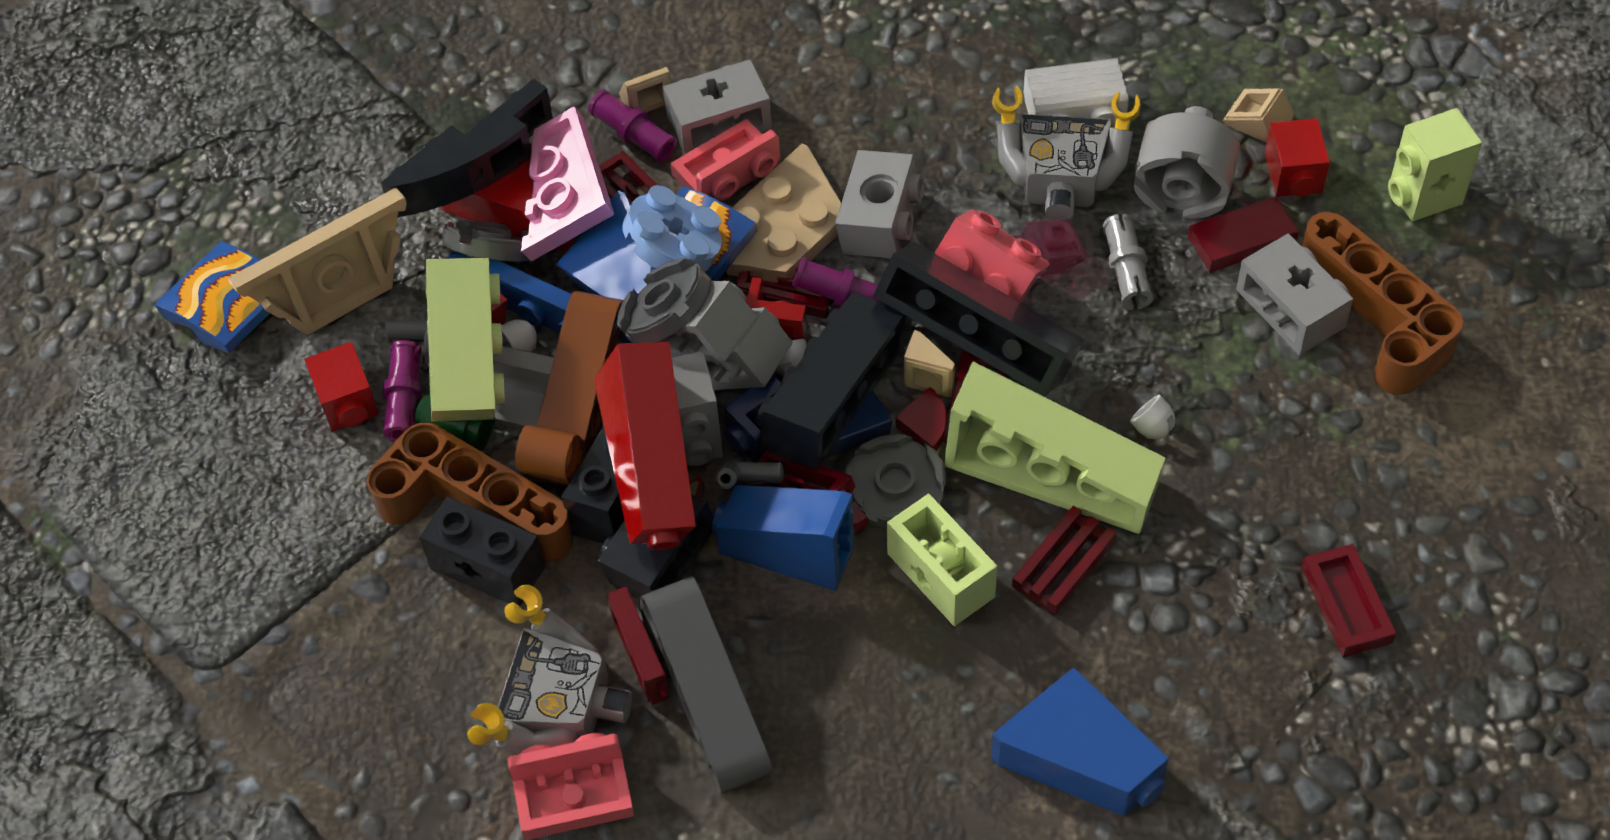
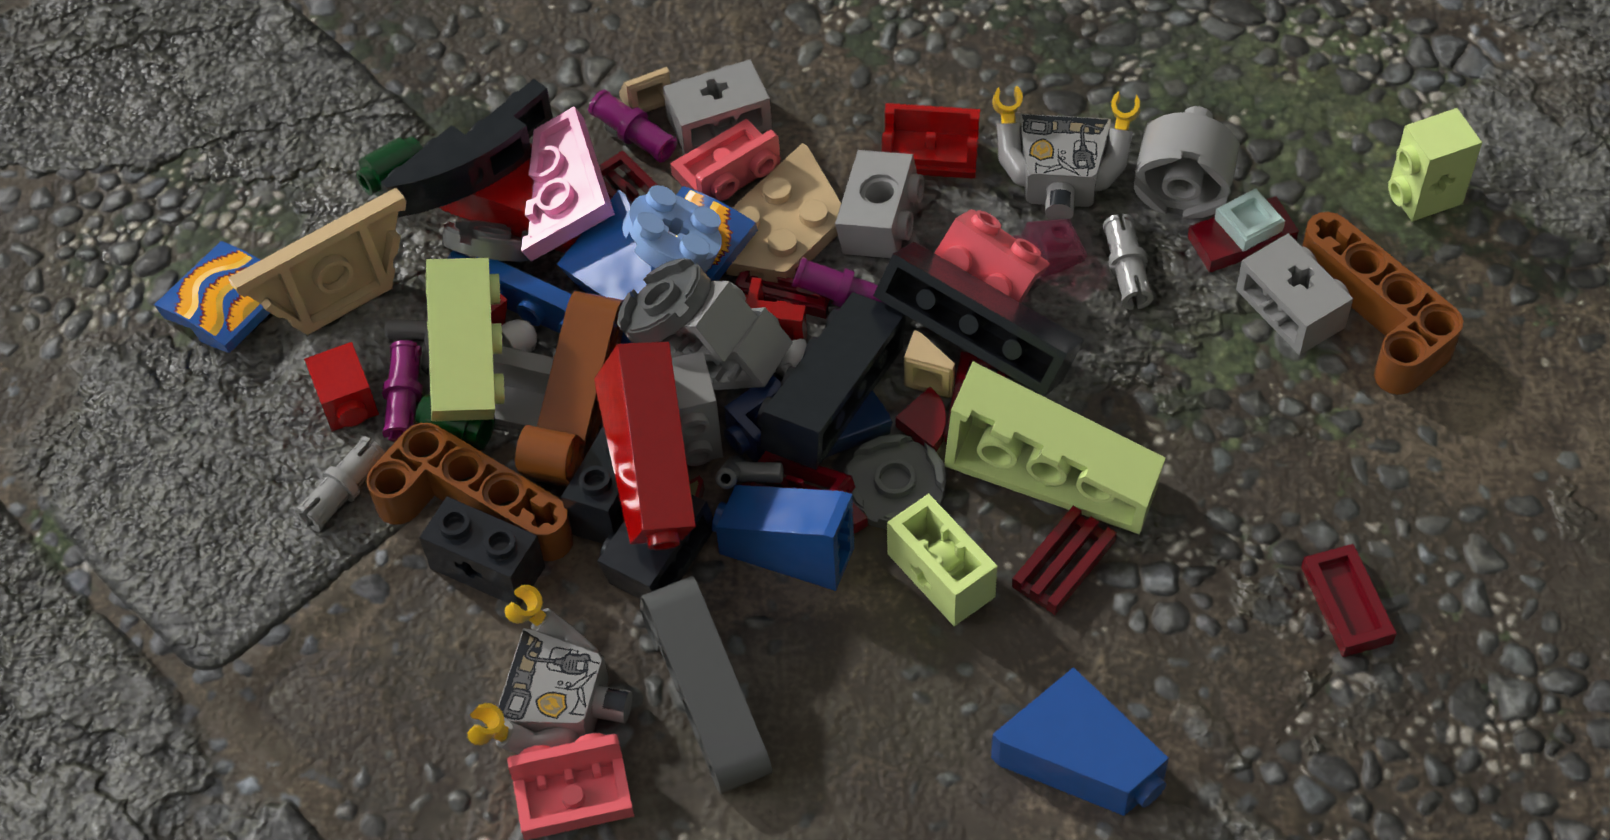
(339, 484): none -> light grey pin
(380, 163): none -> dark green brick
(638, 646): dark red tile -> none
(937, 136): none -> red hinge
(1076, 90): white brick -> none
(1154, 418): white hinge -> none
(1249, 219): none -> light aqua tile
(1257, 109): tan slope -> none
(1296, 157): red brick -> none

